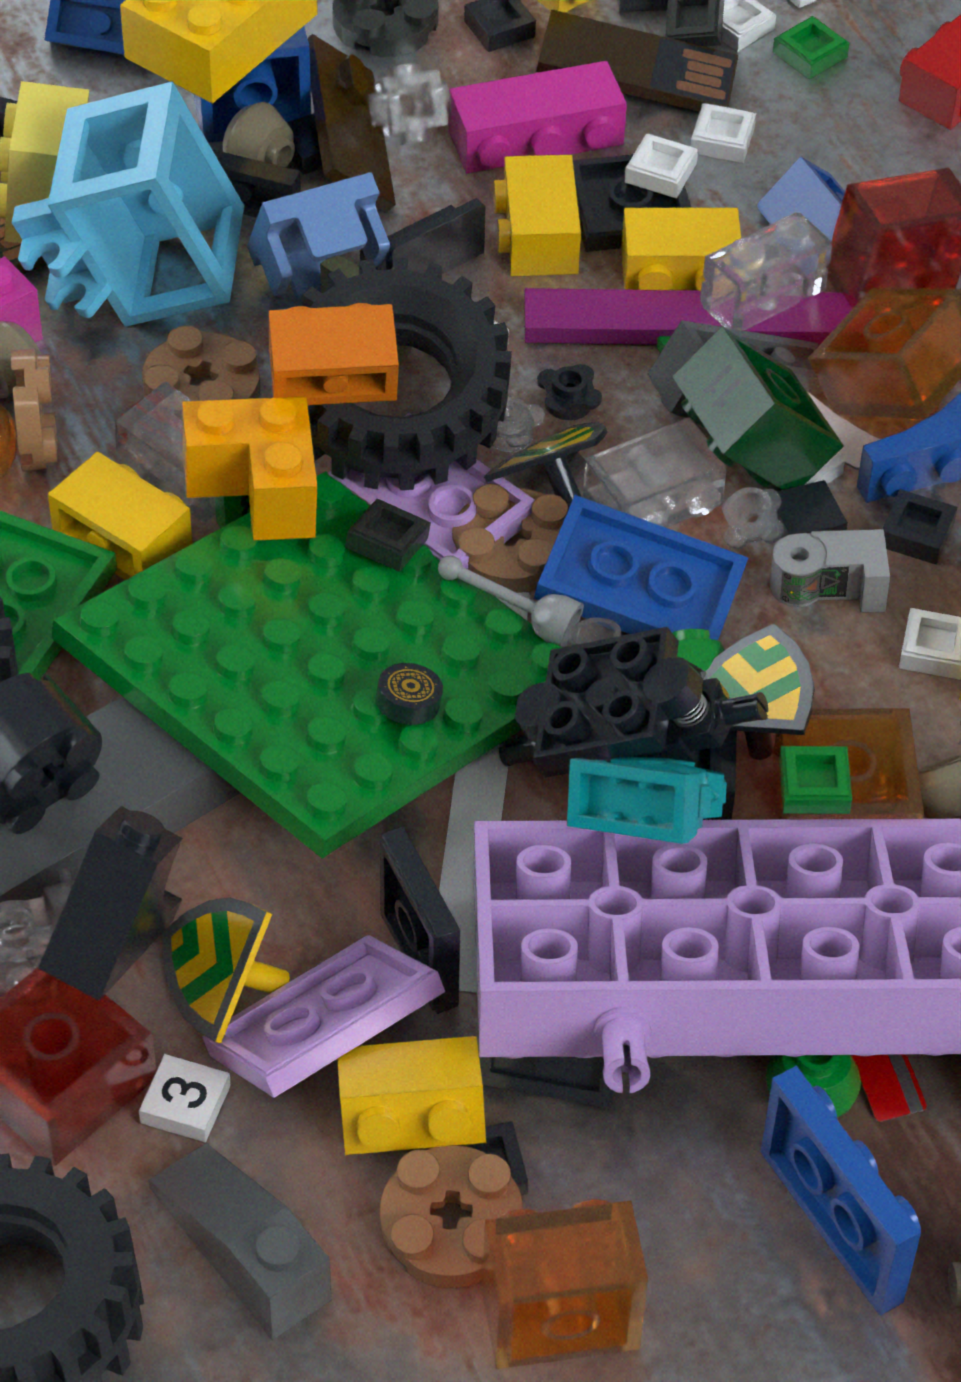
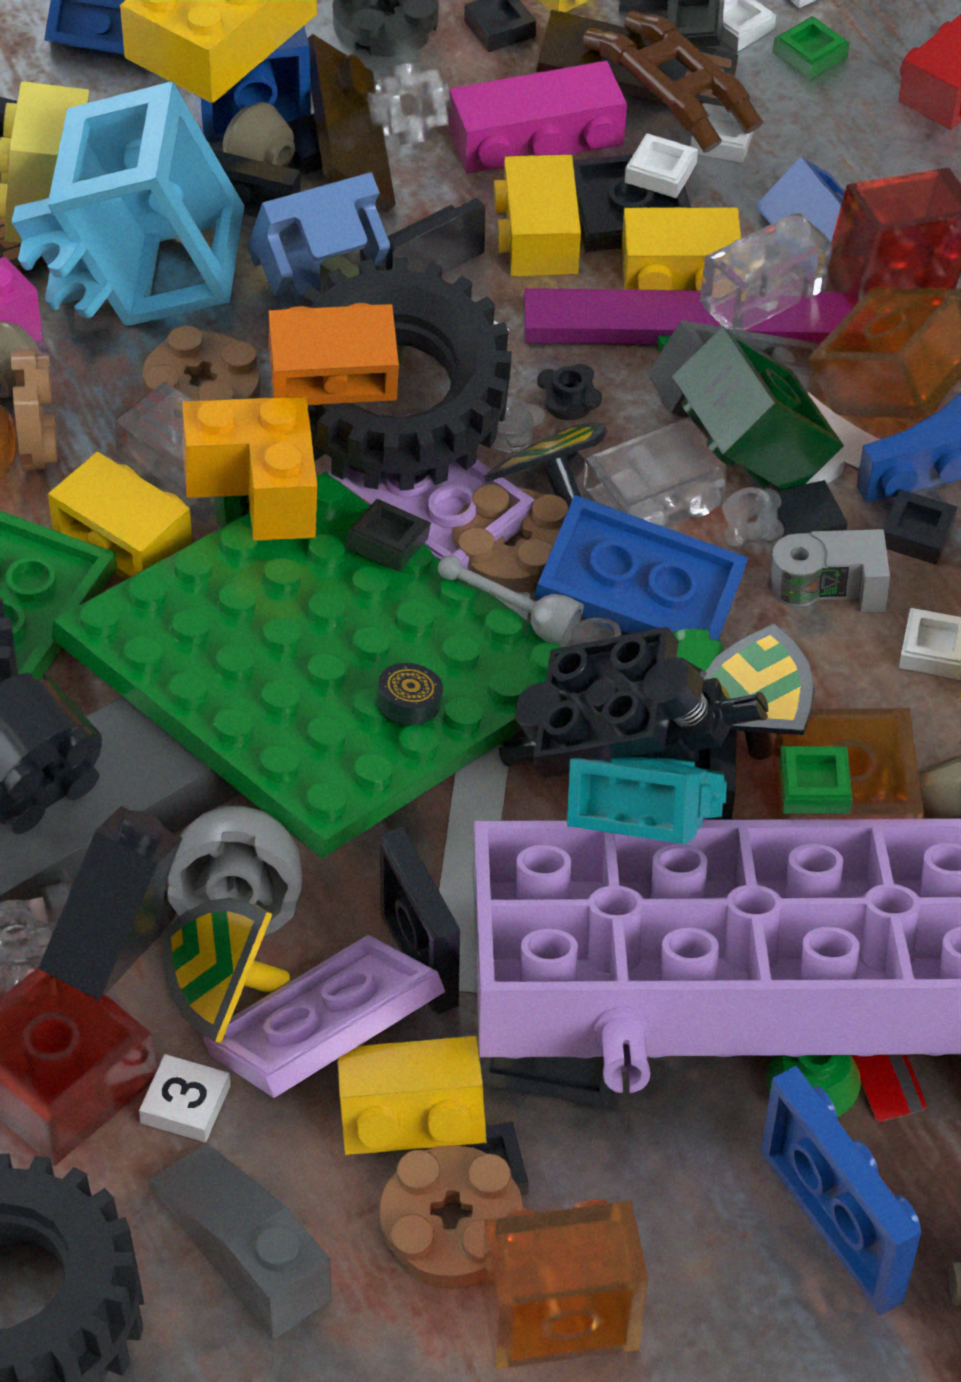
(239, 857): none -> light grey cylinder
(681, 93): none -> reddish brown piece

